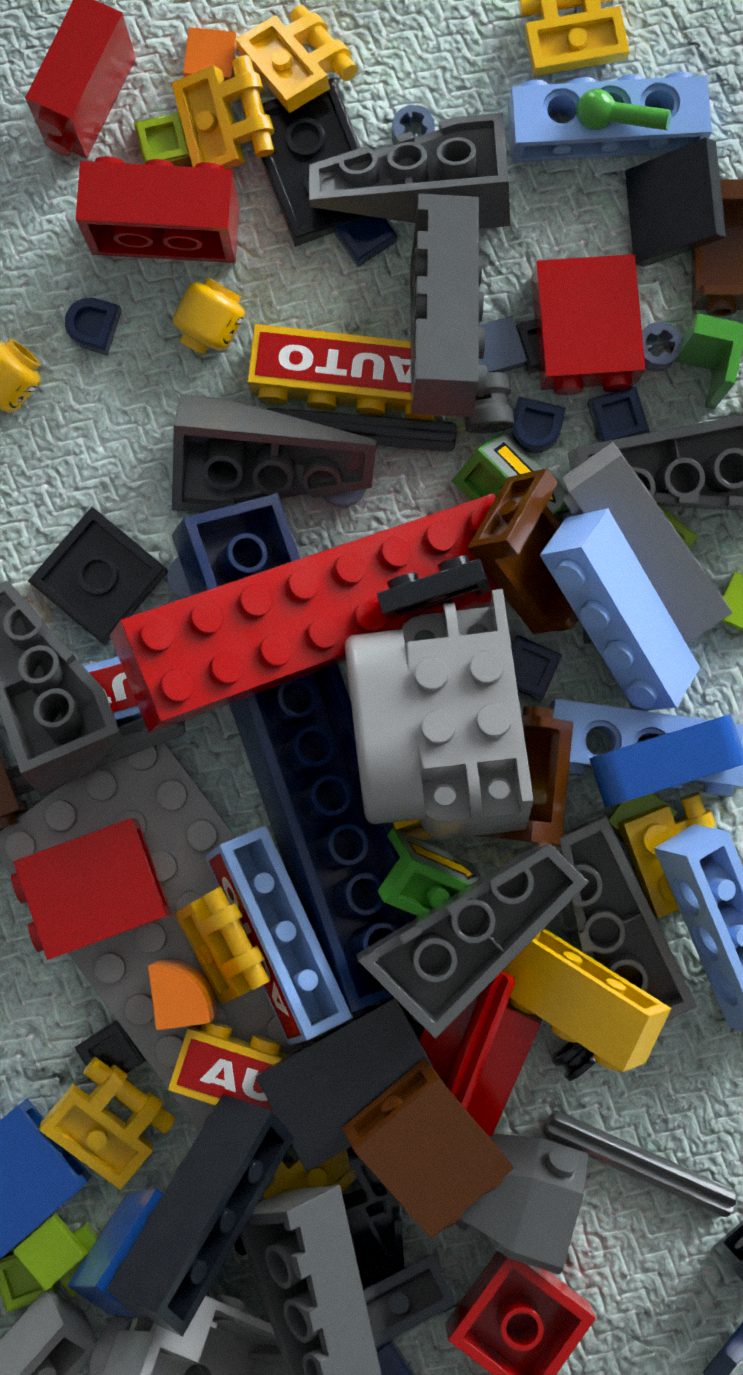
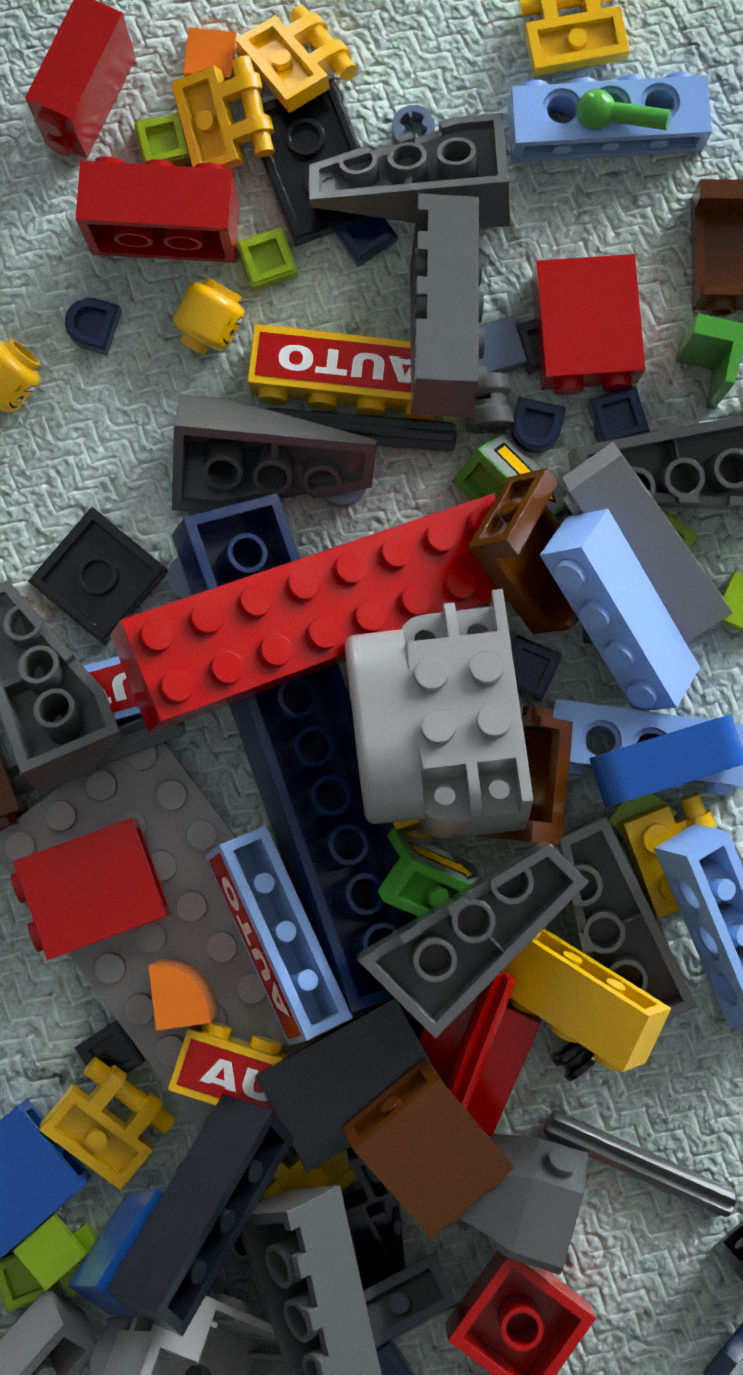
(222, 945): yellow plate -> none
(267, 259): none -> lime tile
(455, 578): black wing -> none
(673, 340): sand blue bush -> none
(675, 202): black tile -> none

